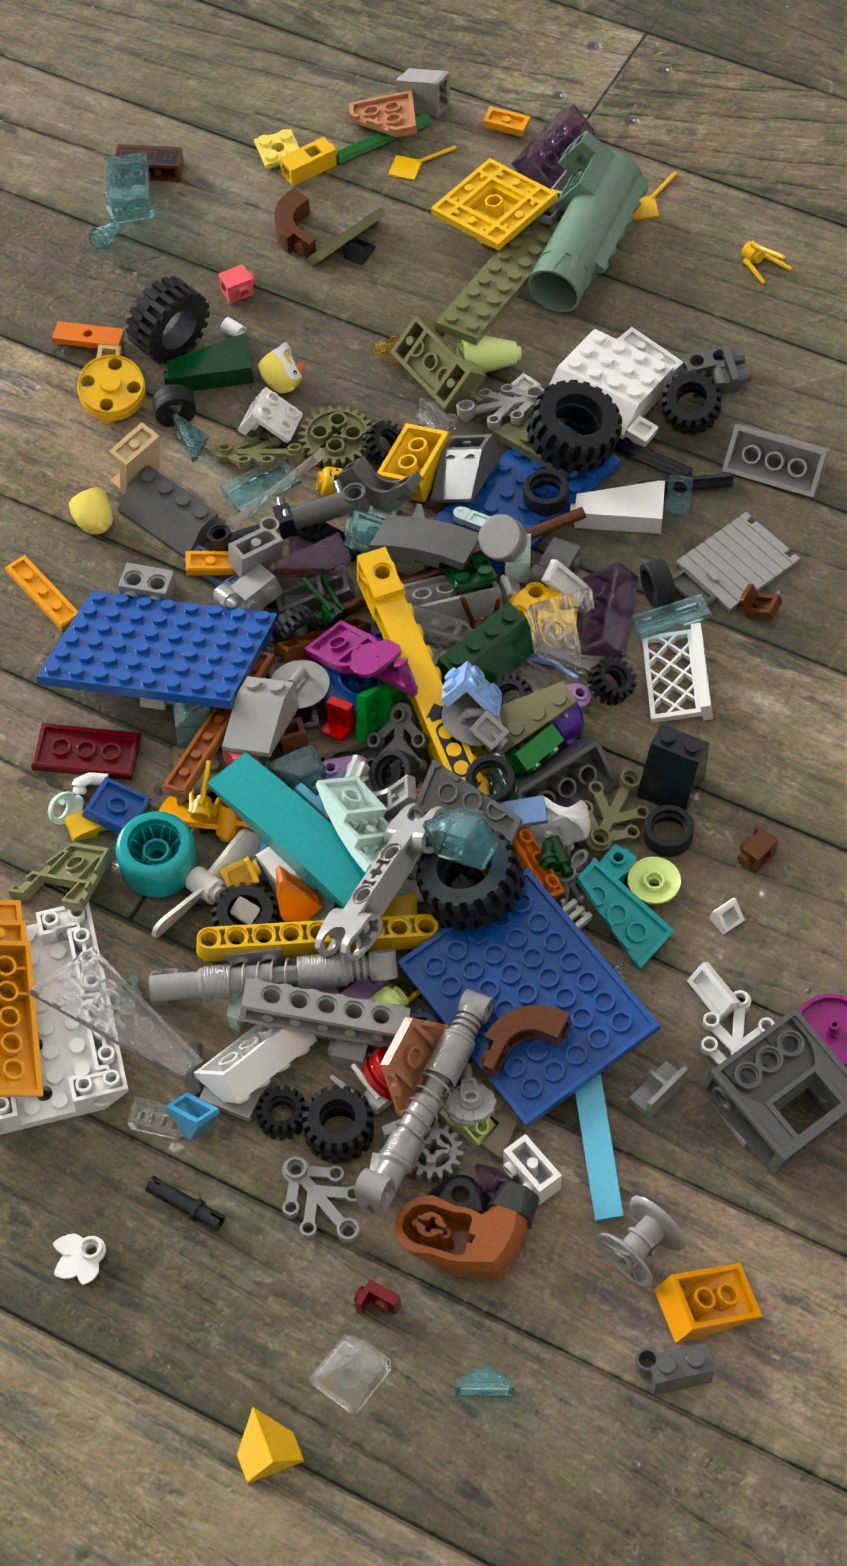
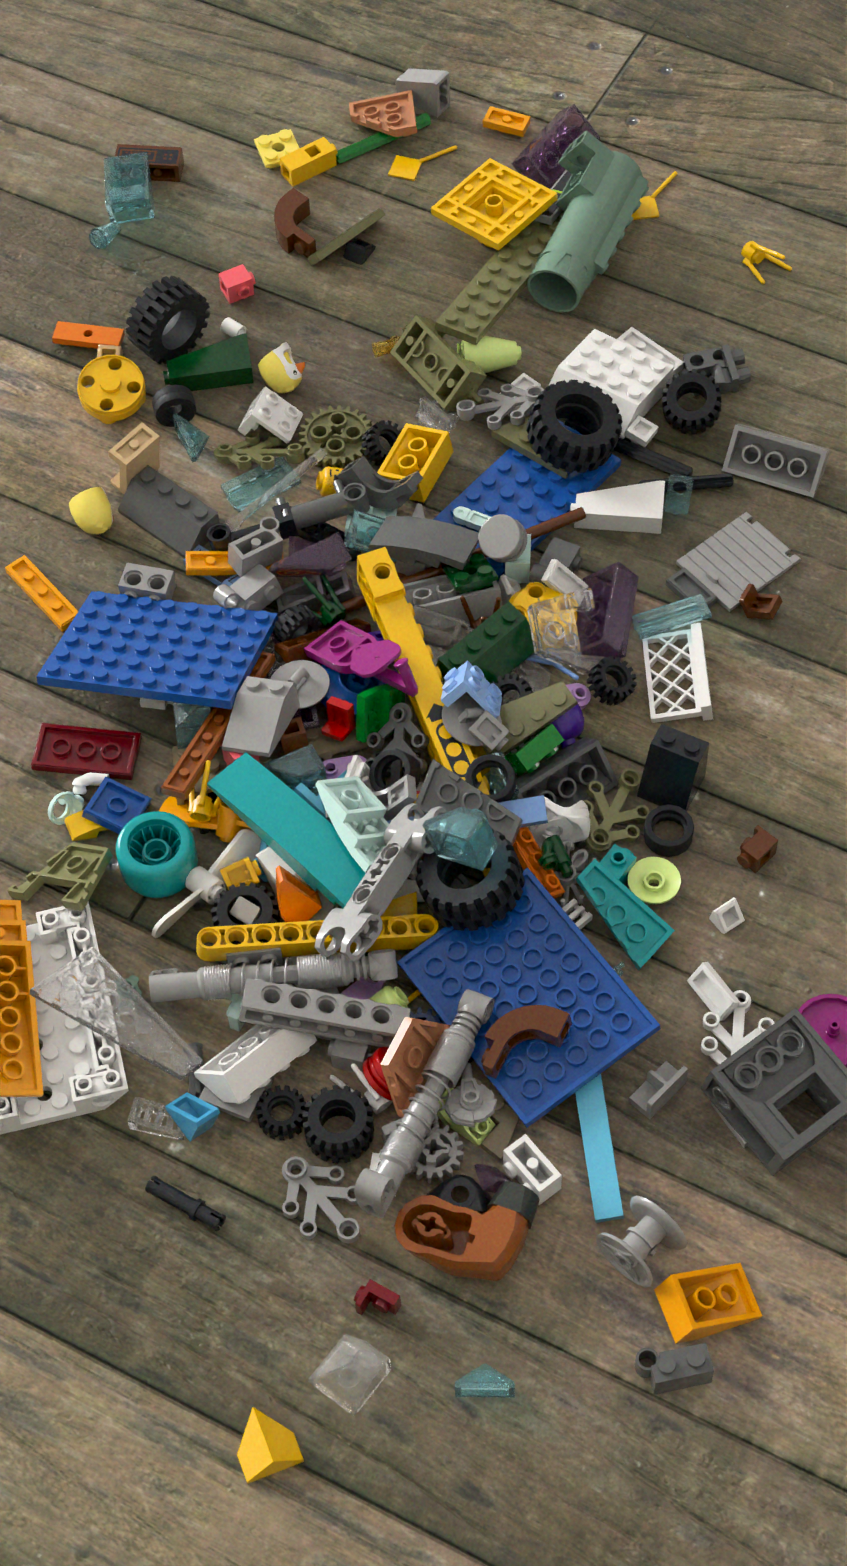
(75, 1257): white plate -> none
(464, 467): dark grey slope -> none
(546, 506): black tyre -> none
(657, 583): black tyre -> none

